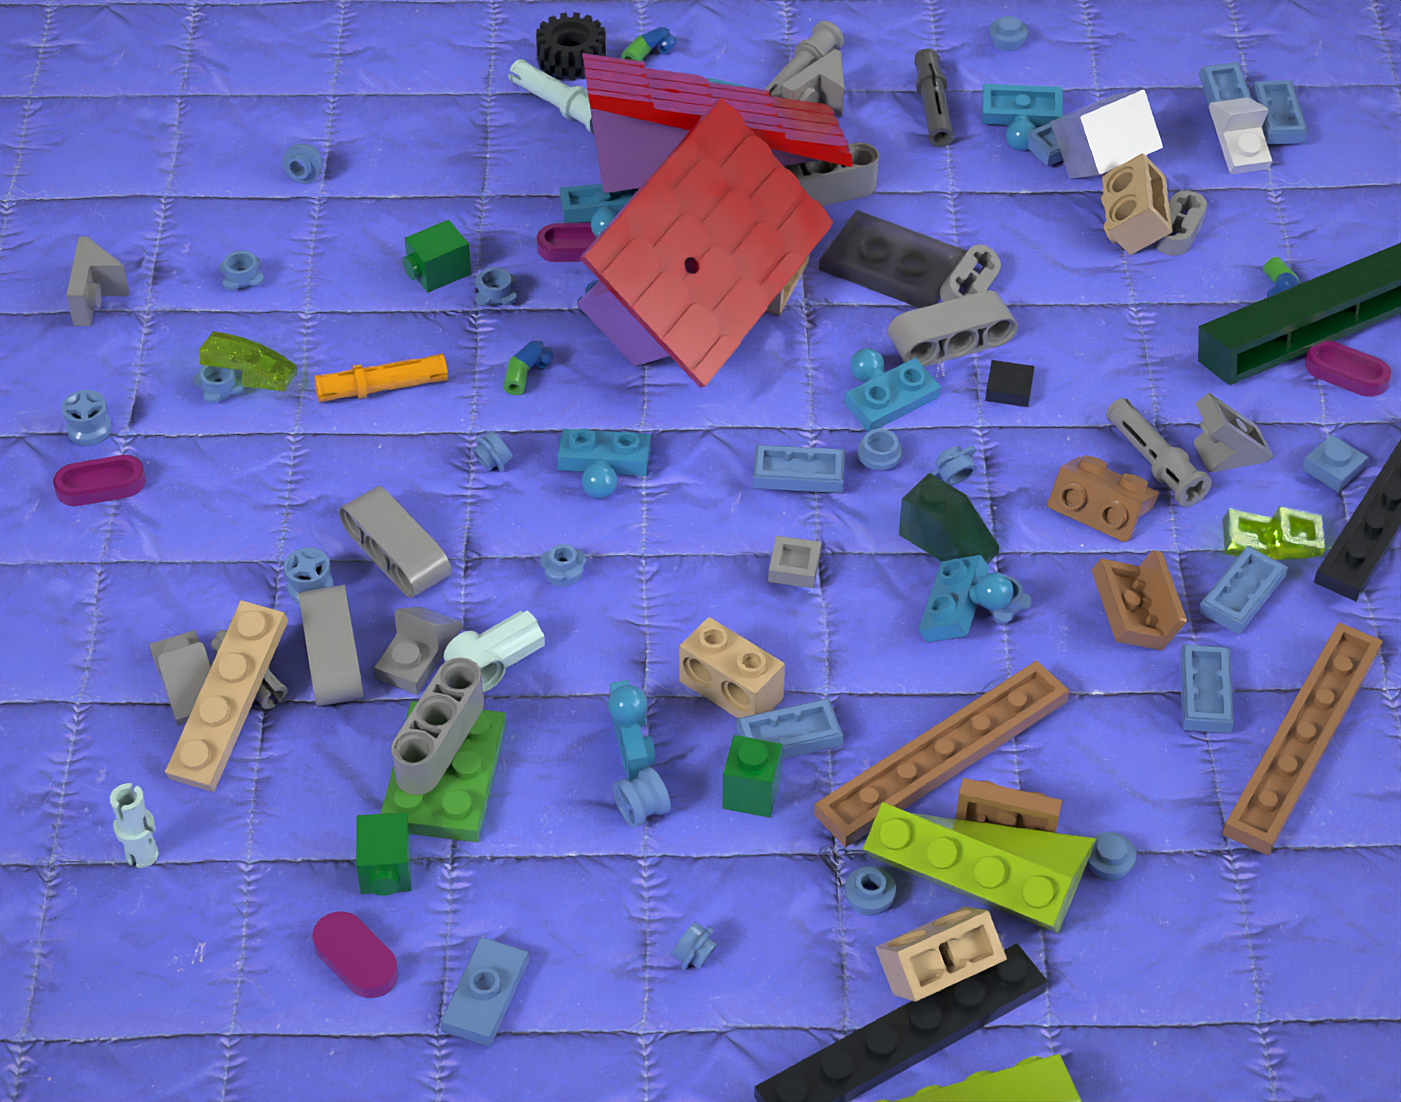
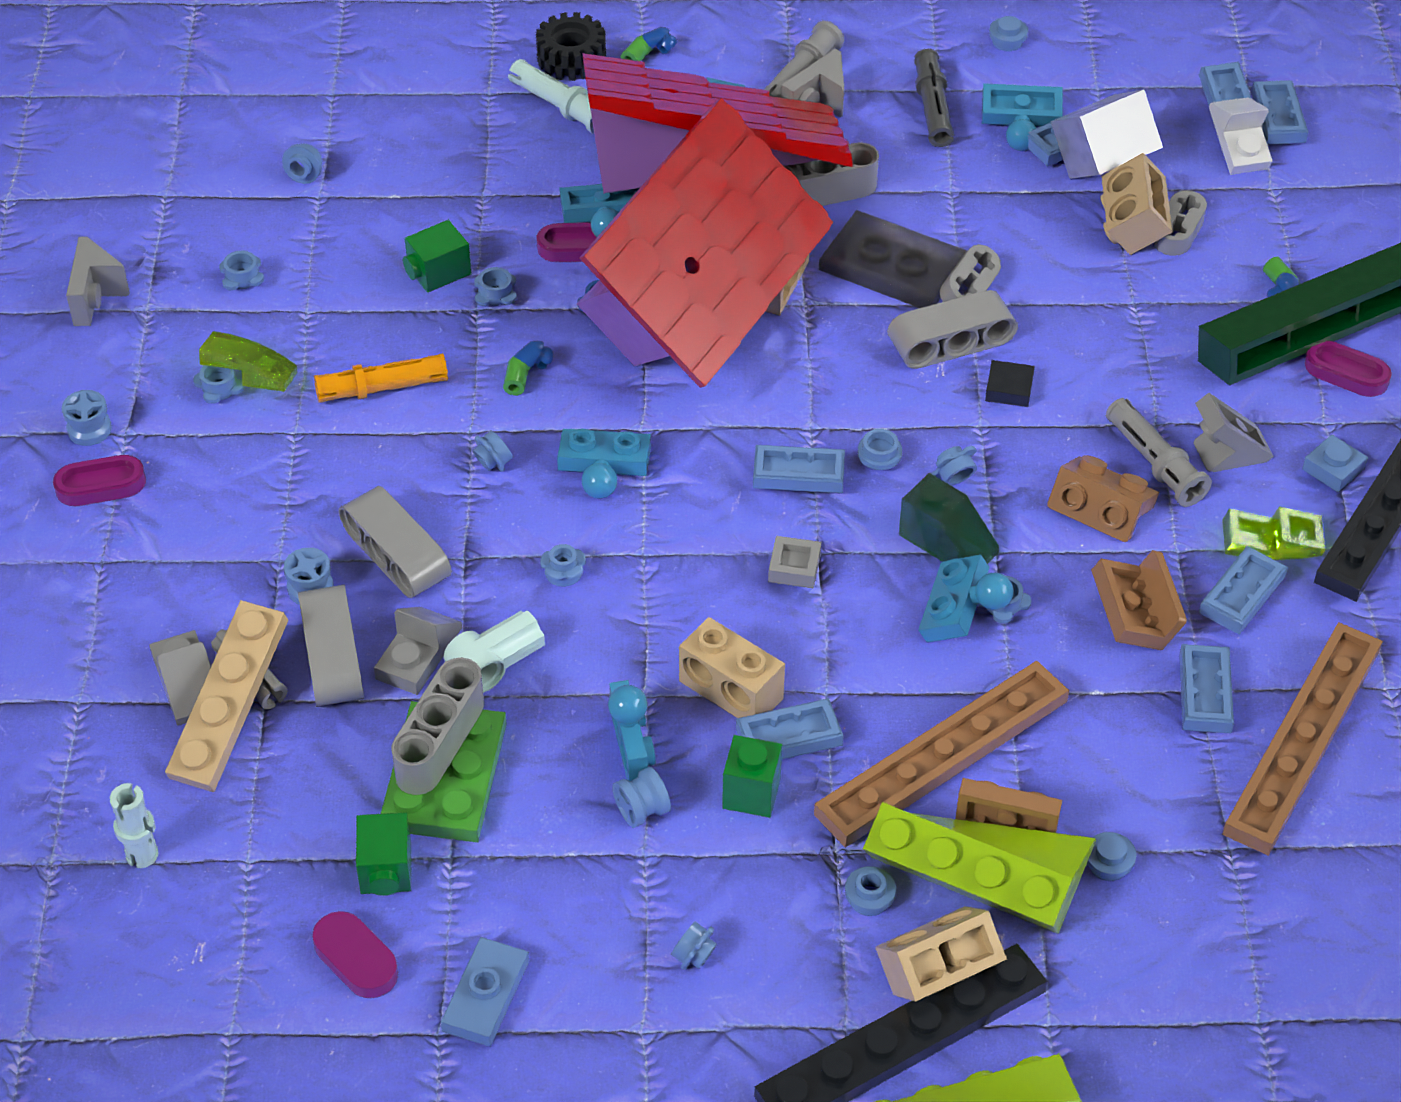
(889, 393): dark azure plate -> none

